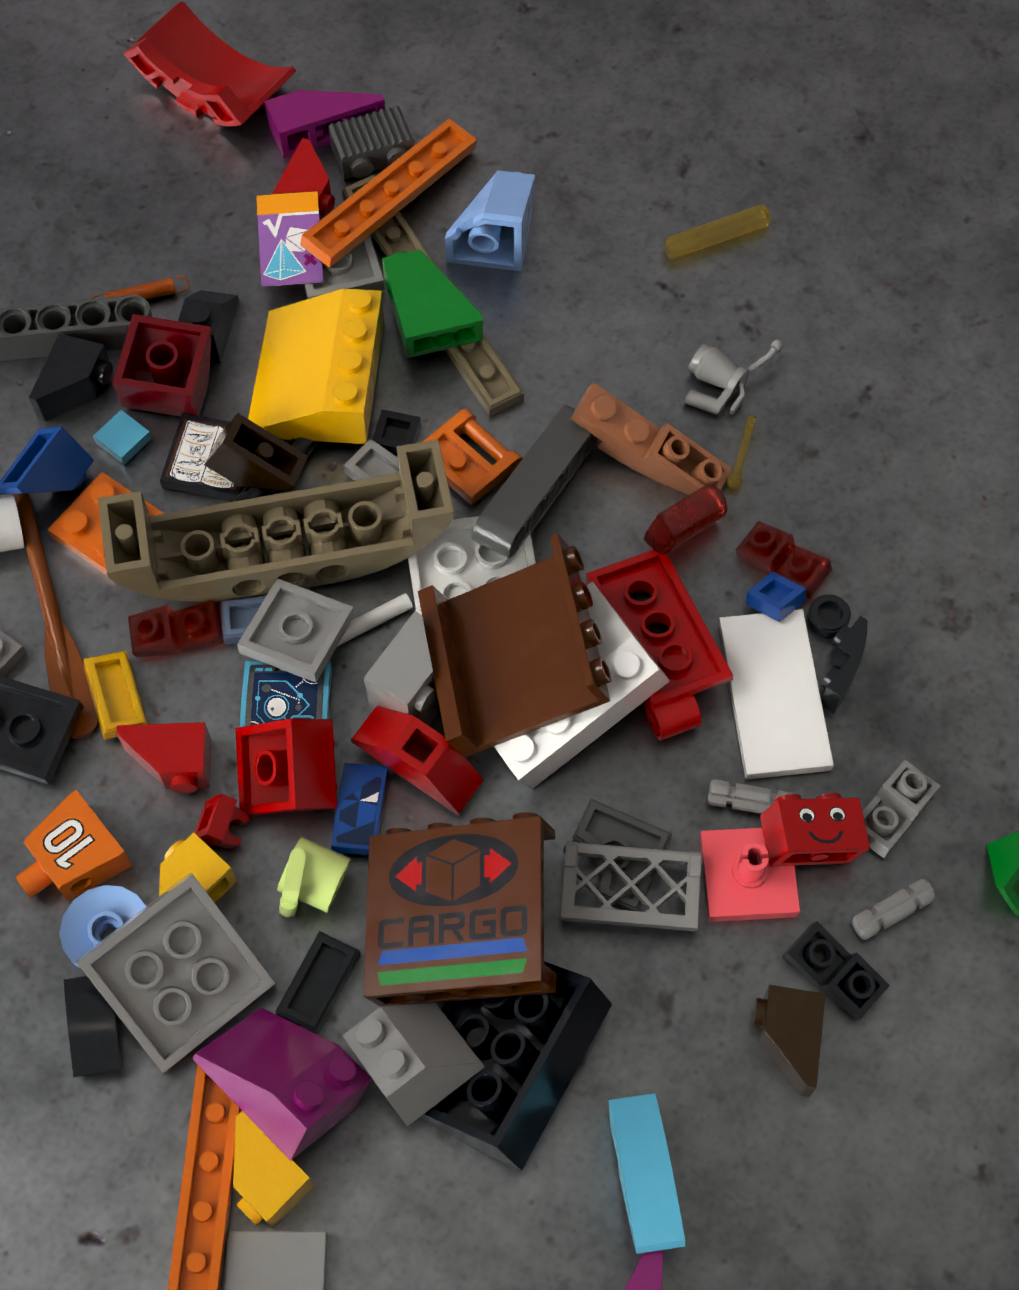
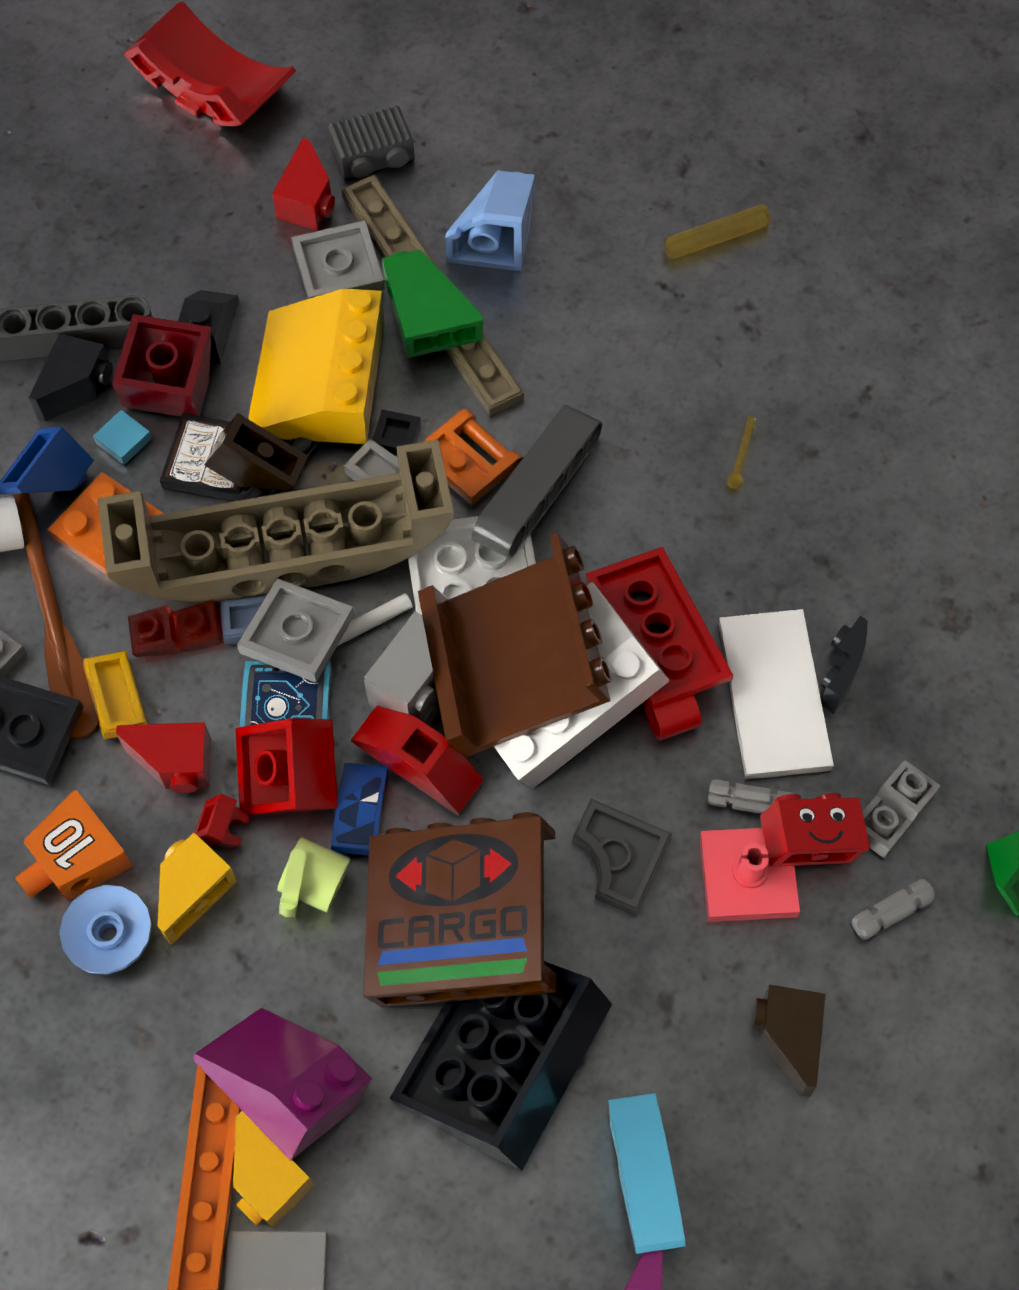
(90, 1029): black slope -> none
(148, 290): orange piece -> none
(175, 972): light grey plate -> none
(280, 229): sticker -> none
(311, 112): magenta slope -> none
(318, 982): black tile -> none
(388, 193): orange plate -> none
(413, 1056): light grey slope -> none
(606, 913): light grey window -> none
(652, 451): nougat slope -> none
(686, 519): clear red brick -> none
(716, 368): light grey piece -> none
(775, 550): clear red slope -> none
(776, 596): blue tile -> none
(828, 615): black tile -> none
(835, 971): black slope -> none

